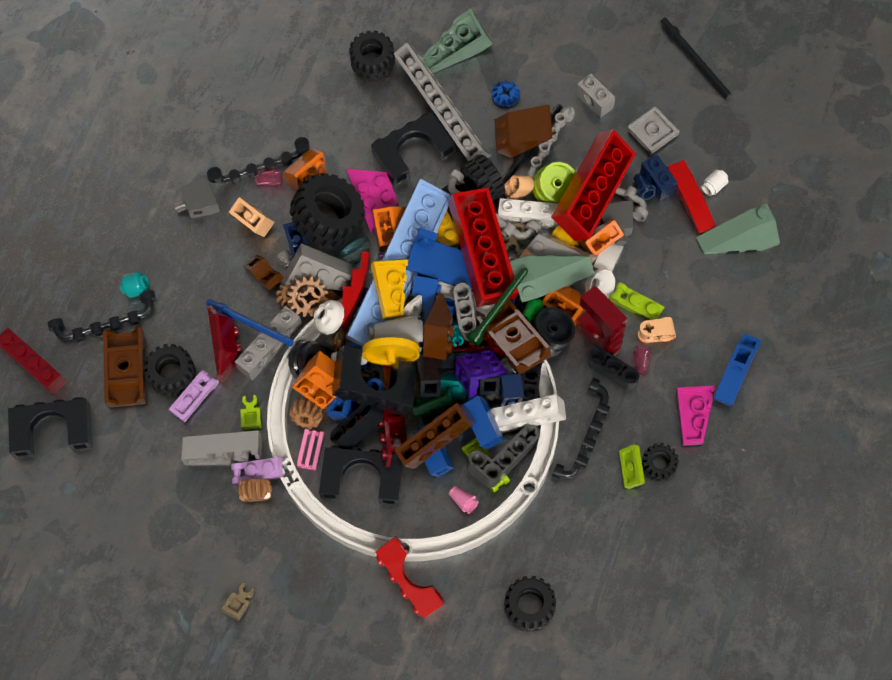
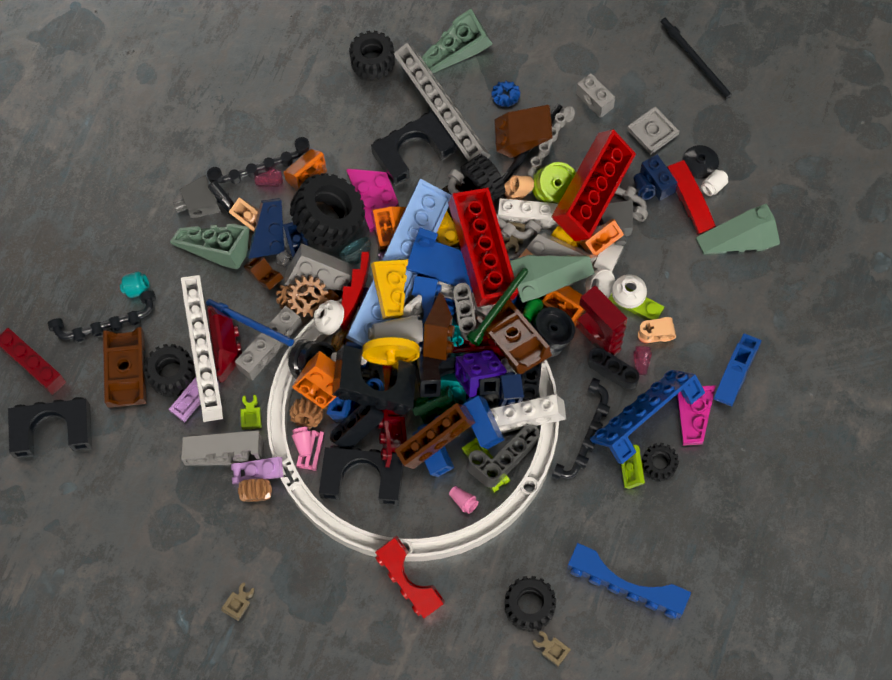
(201, 349): none -> white brick
(218, 244): none -> sand green wedge
(221, 196): none -> black axle
(268, 233): none -> dark blue wing
(302, 441): none -> bright pink cone
(554, 650): none -> dark tan plate
(618, 429): none -> blue bracket
(629, 299): none -> white piece
(667, 598): none -> blue arch
(699, 168): none -> black dish

